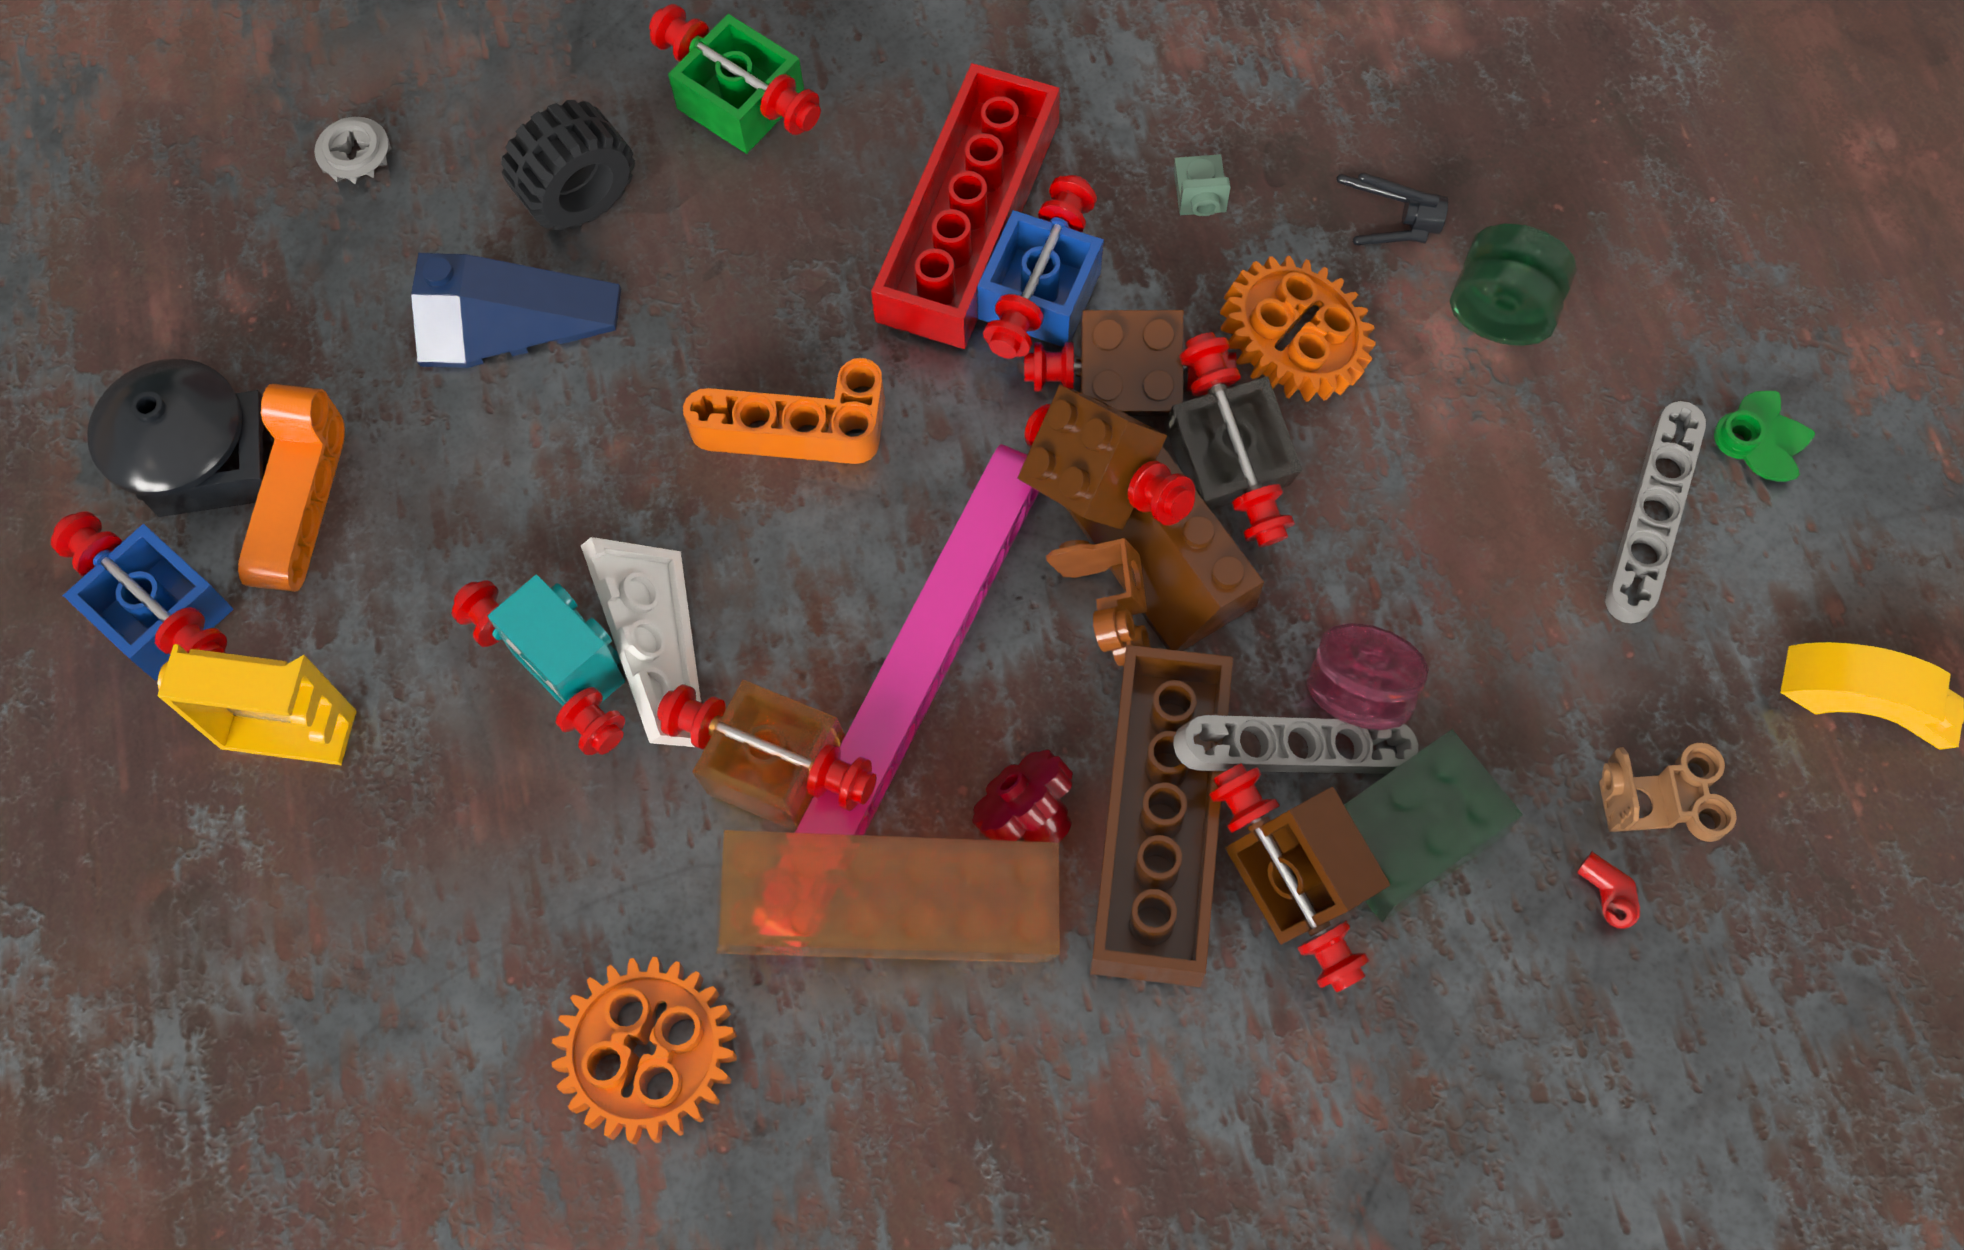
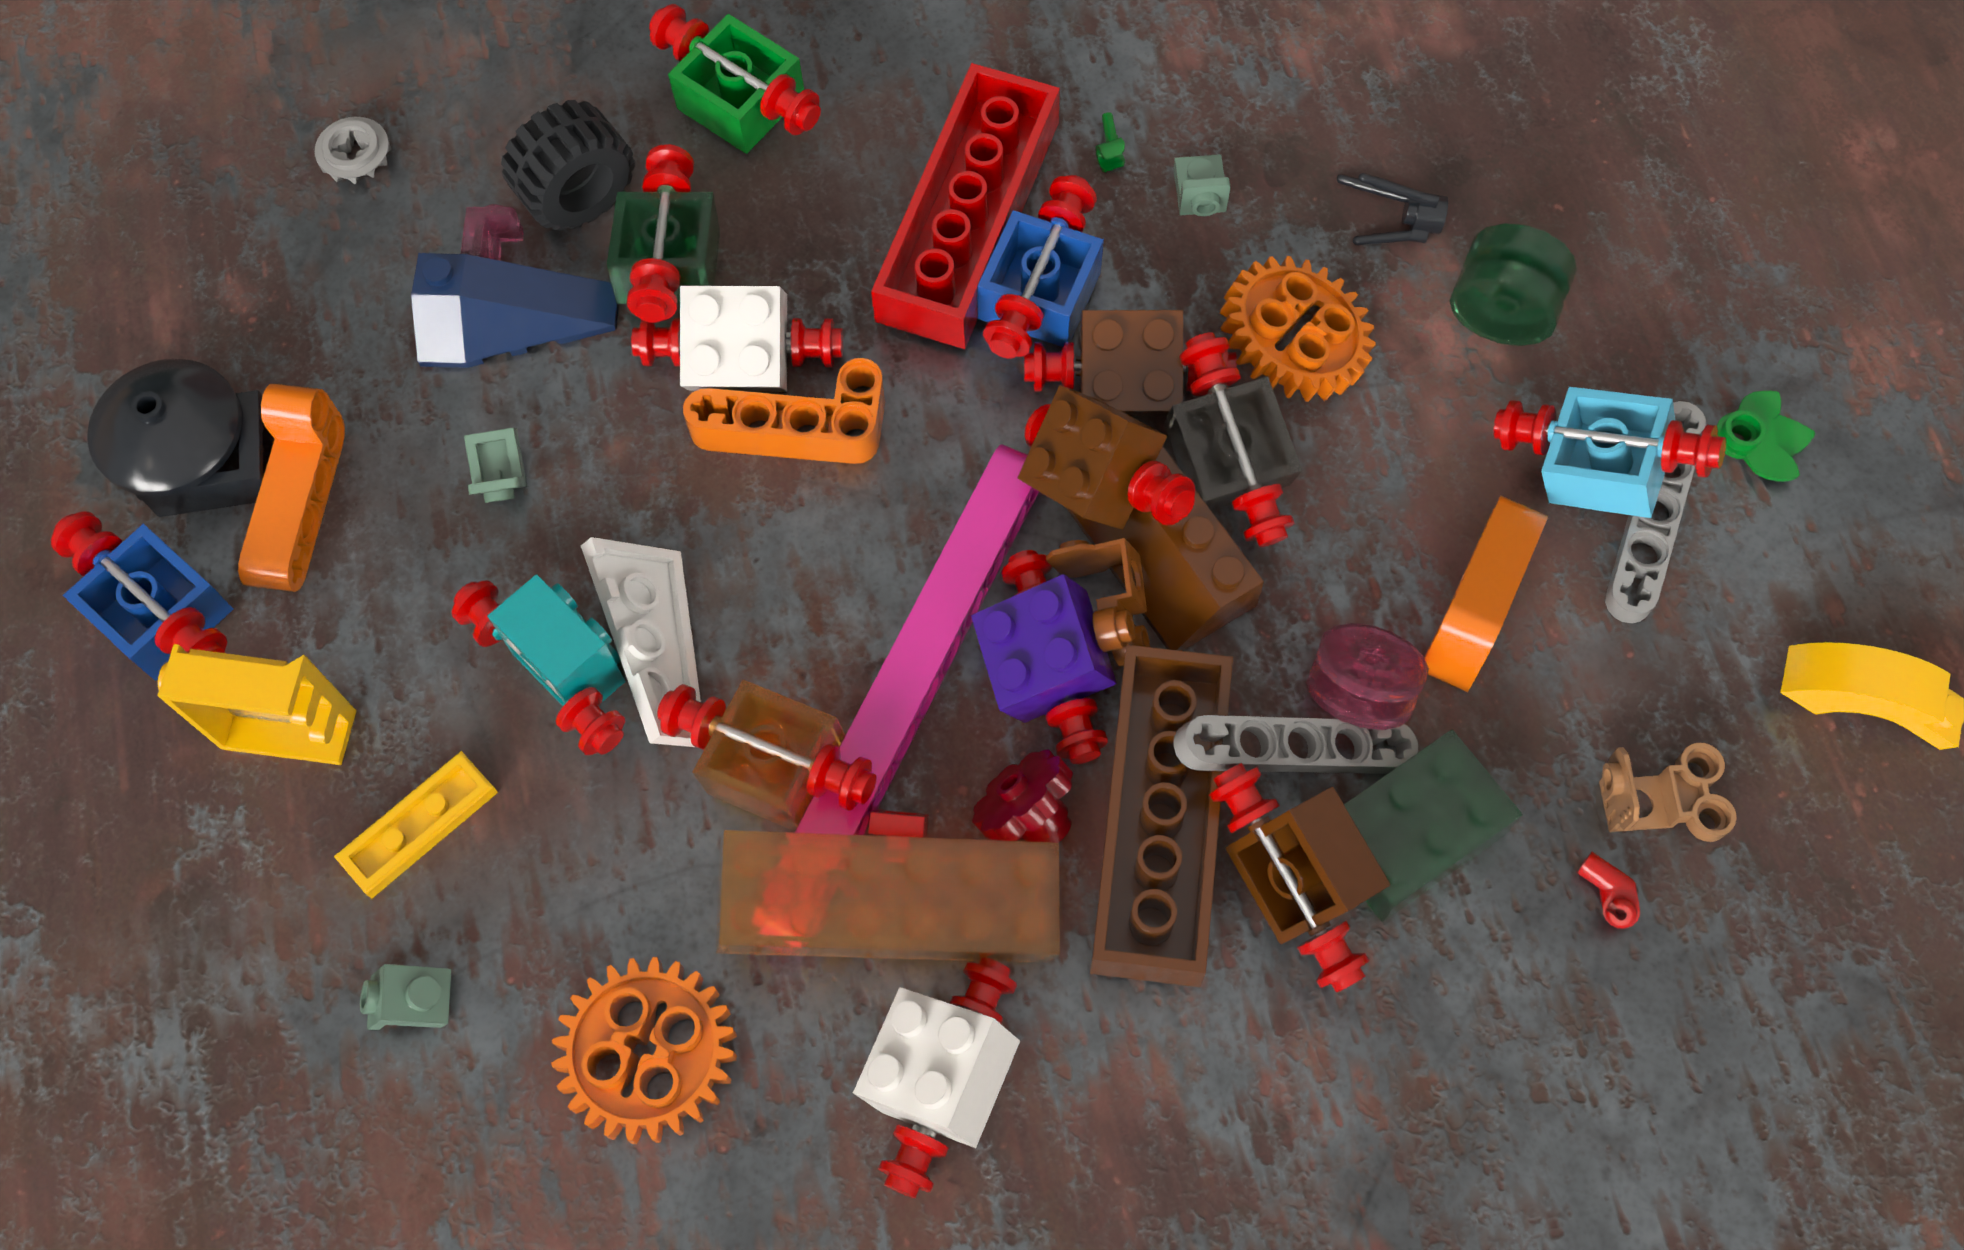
(406, 997): none -> sand green bracket
(415, 825): none -> yellow tile
(487, 228): none -> clear pink bracket
(495, 464): none -> sand green bracket
(662, 237): none -> clear green brick
(735, 339): none -> white brick
(898, 823): none -> red tile
(939, 1070): none -> white brick
(1046, 654): none -> dark purple brick
(1110, 152): none -> green hand
(1484, 594): none -> orange beam
(1609, 448): none -> medium azure brick

